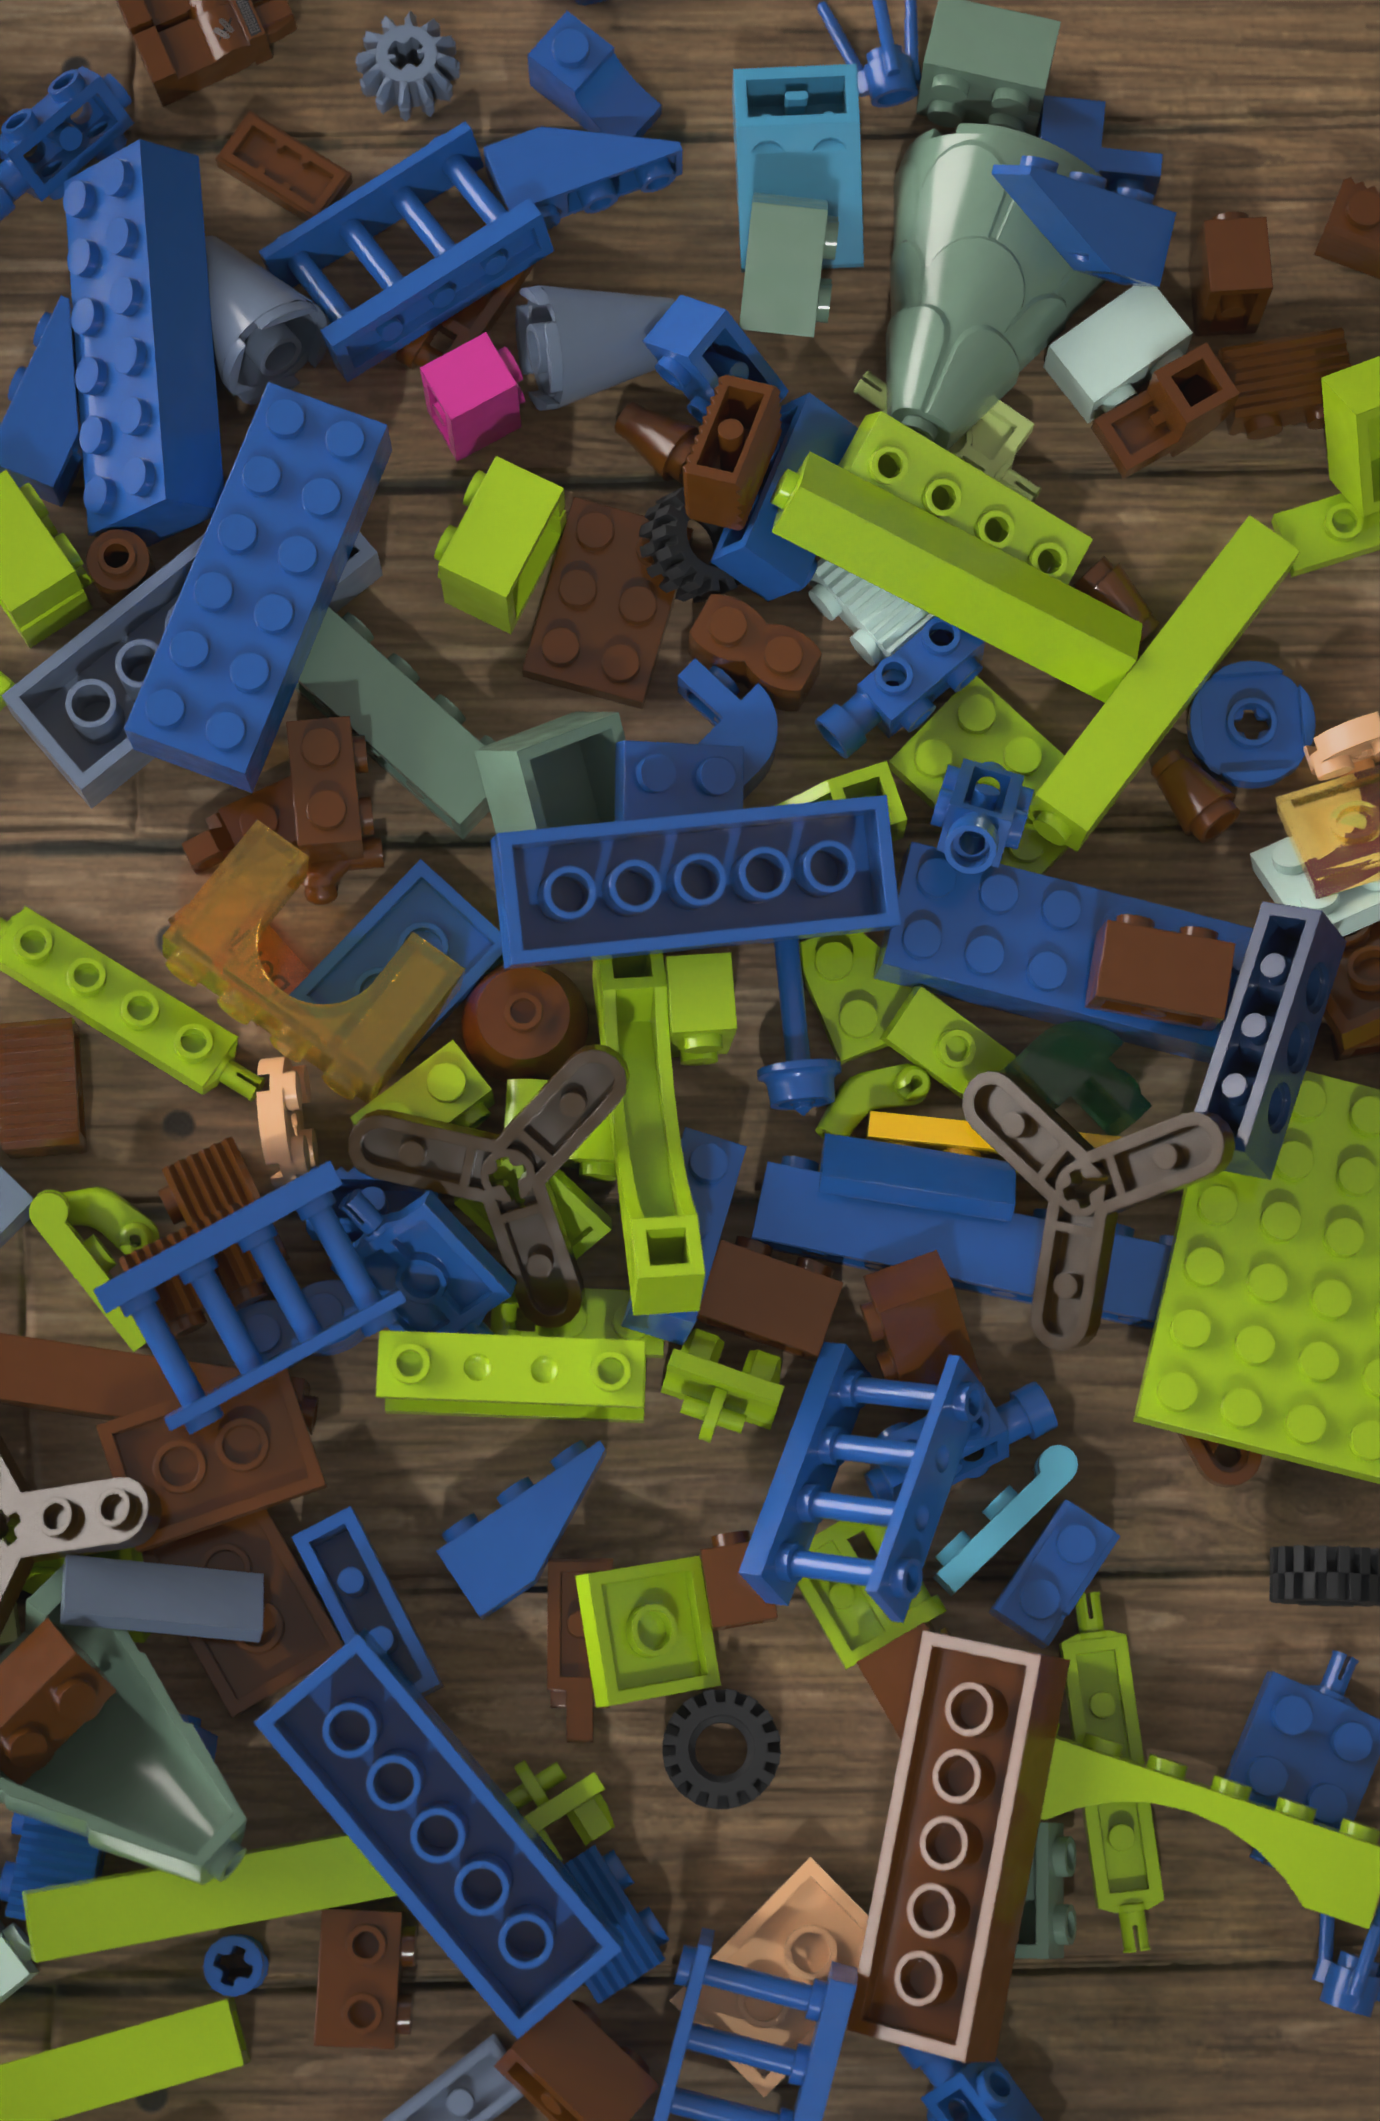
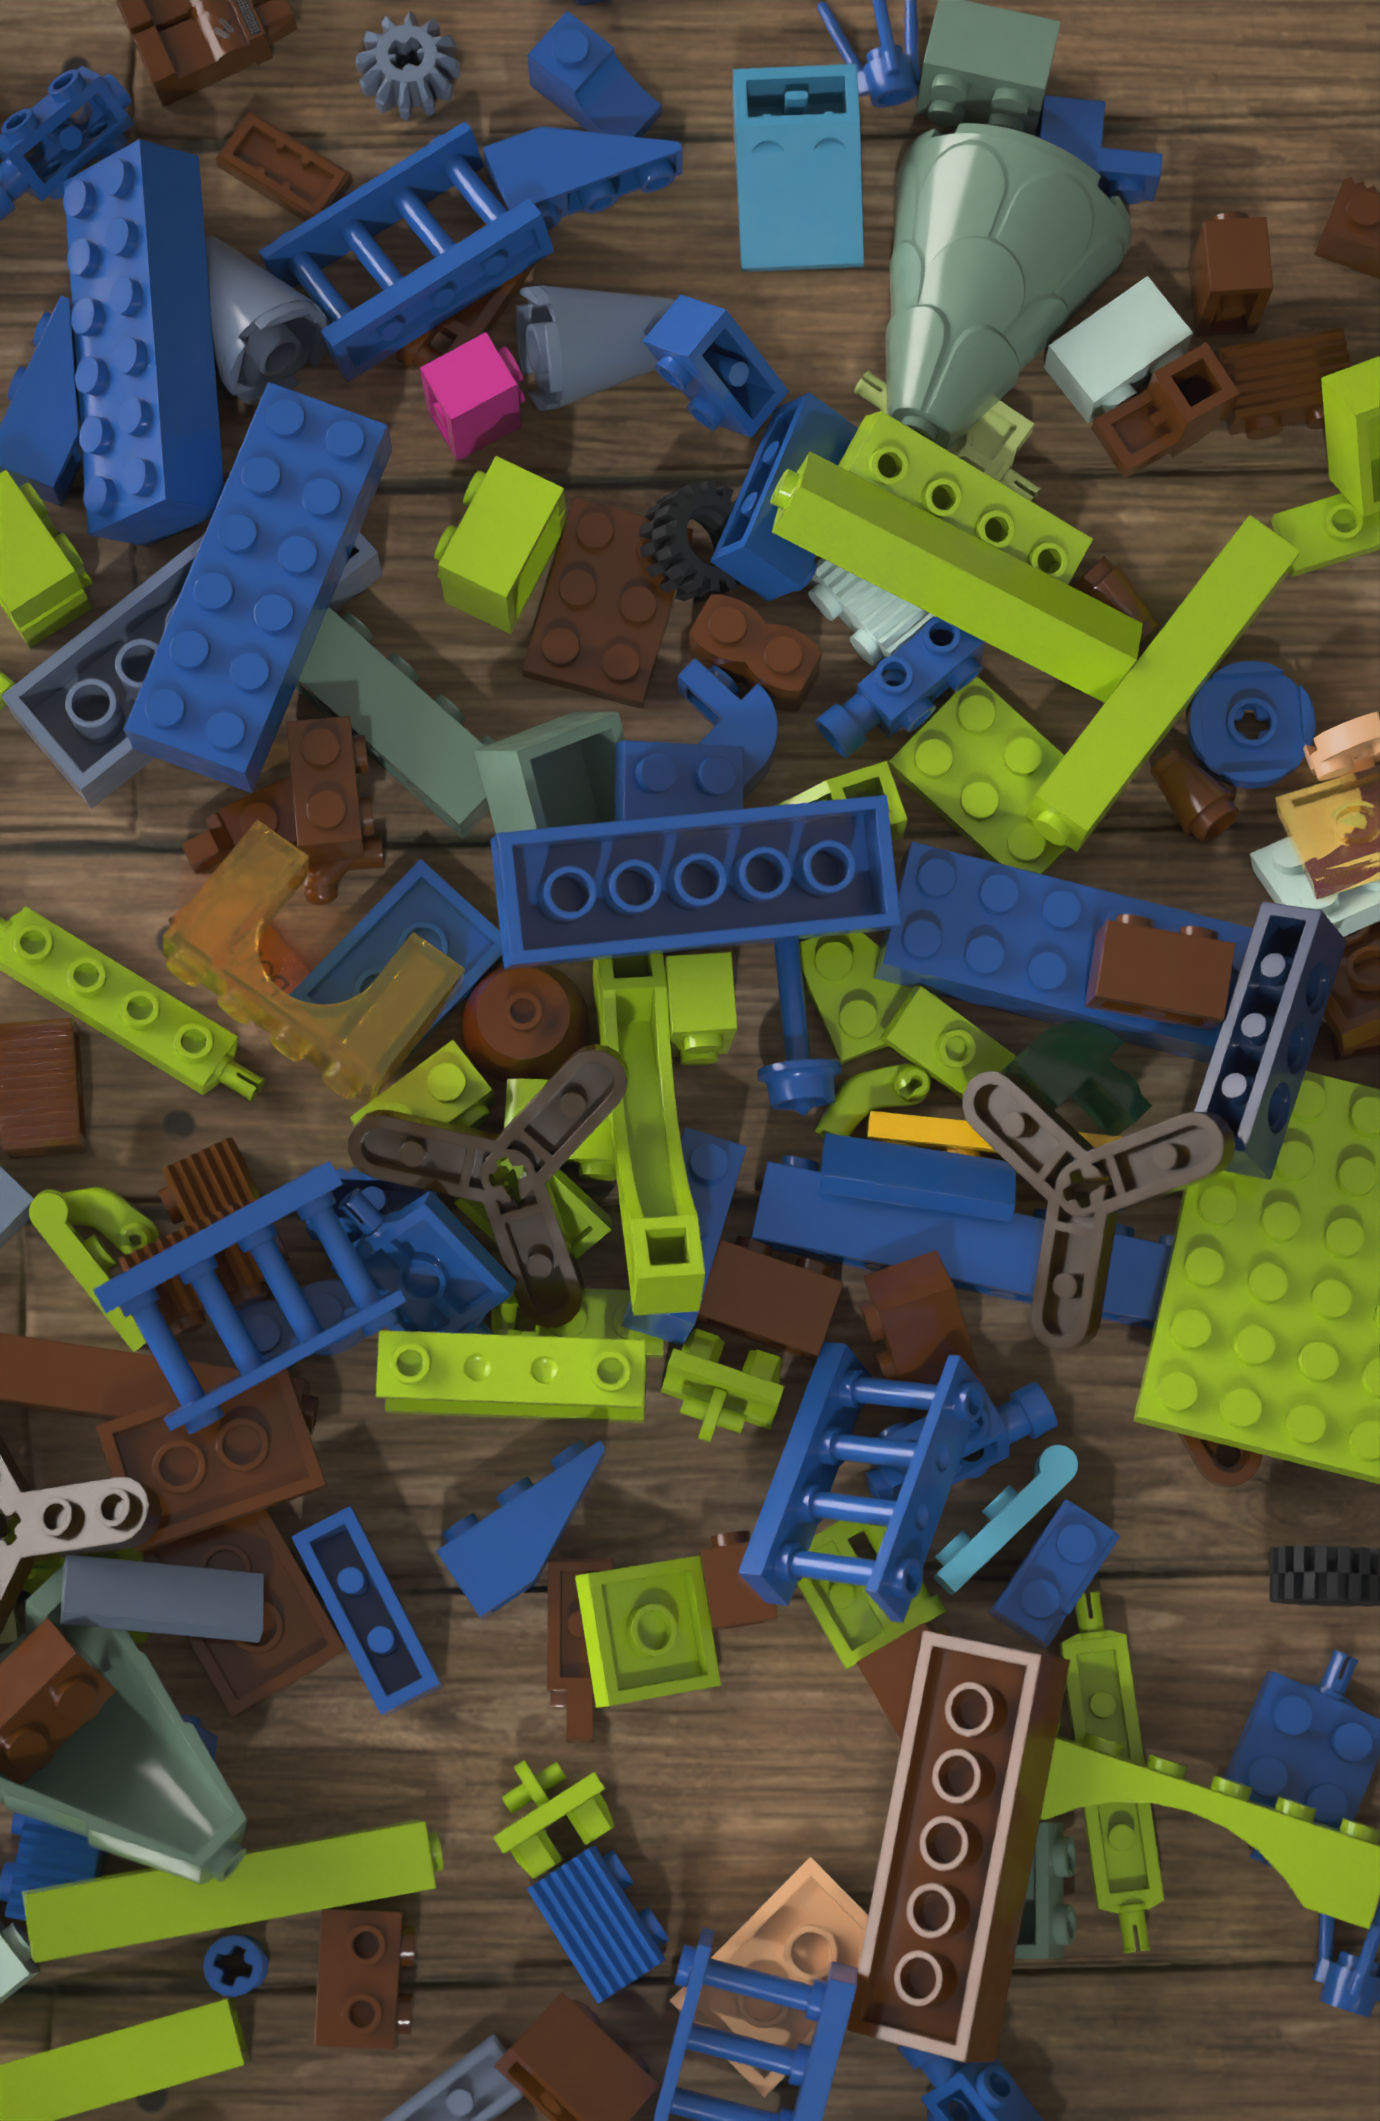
(114, 550): reddish brown brick -> none
(282, 1121): light nougat plate -> none
(441, 1833): blue brick -> none
(657, 439): reddish brown cone -> none
(732, 452): reddish brown brick -> none
(762, 1749): black tyre -> none
(785, 265): sand green brick -> none
(978, 817): blue brick -> none
(1092, 228): blue slope -> none

